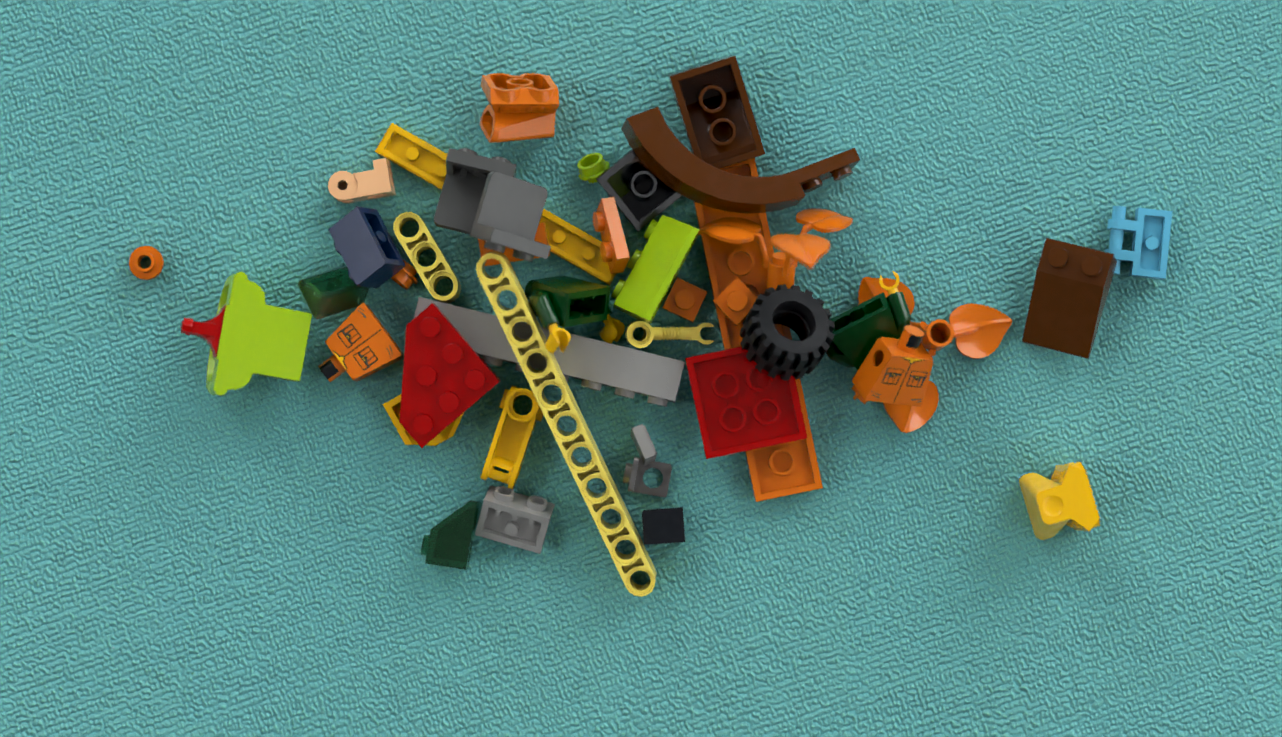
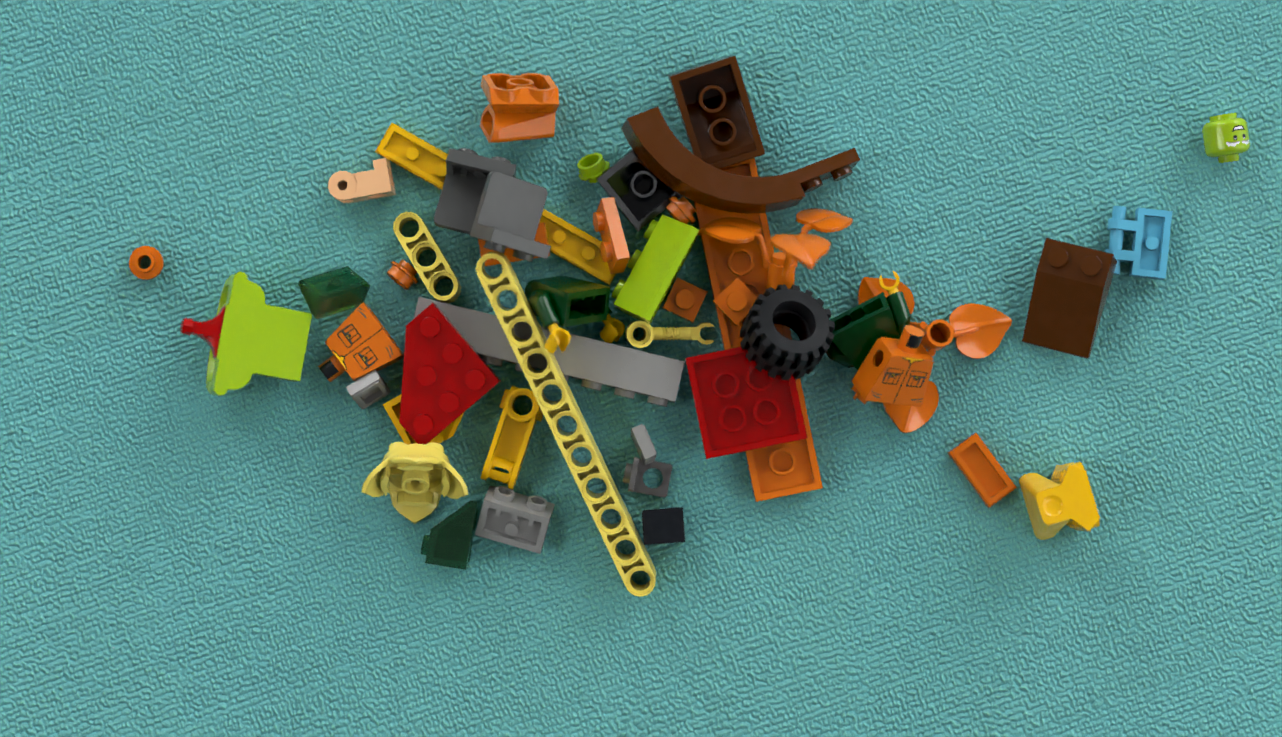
(366, 247): dark blue brick -> none
(368, 389): none -> light grey tile
(415, 479): none -> light yellow brick
(681, 210): none -> orange plate
(982, 470): none -> orange tile
(1225, 137): none -> lime head

